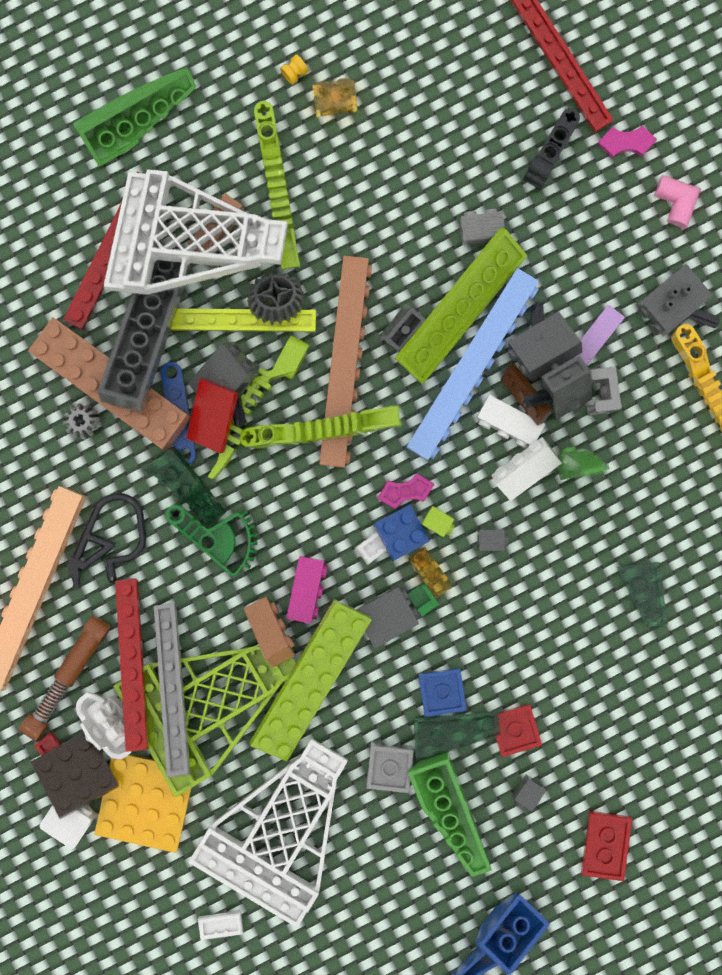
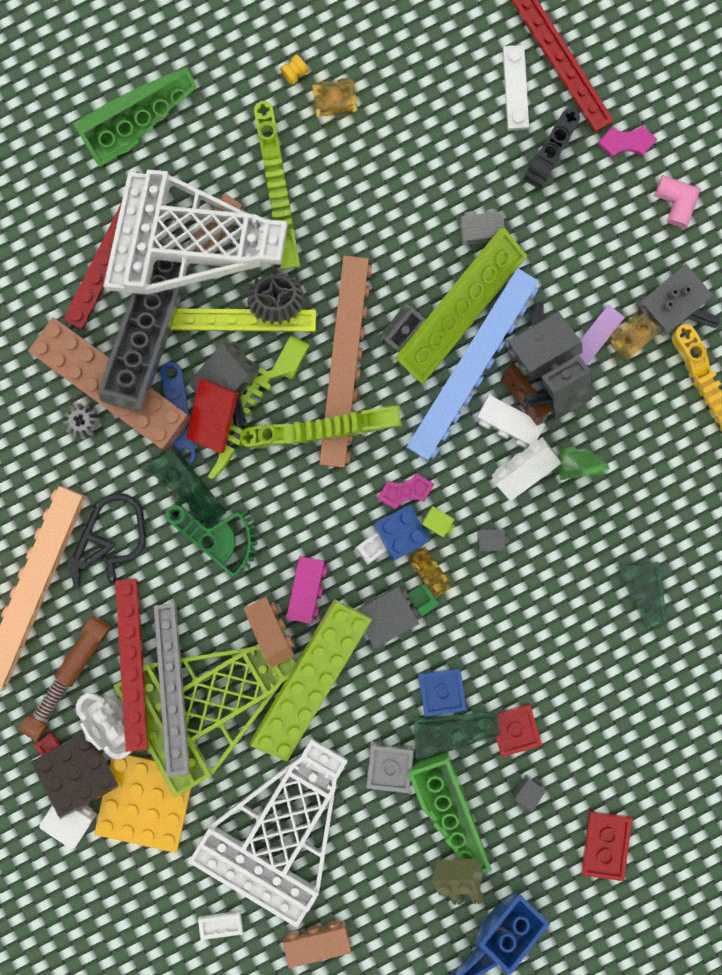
(316, 943): none -> nougat brick
(458, 879): none -> olive brick
(515, 88): none -> white plate
(608, 389): light grey panel -> none
(634, 336): none -> clear yellow brick

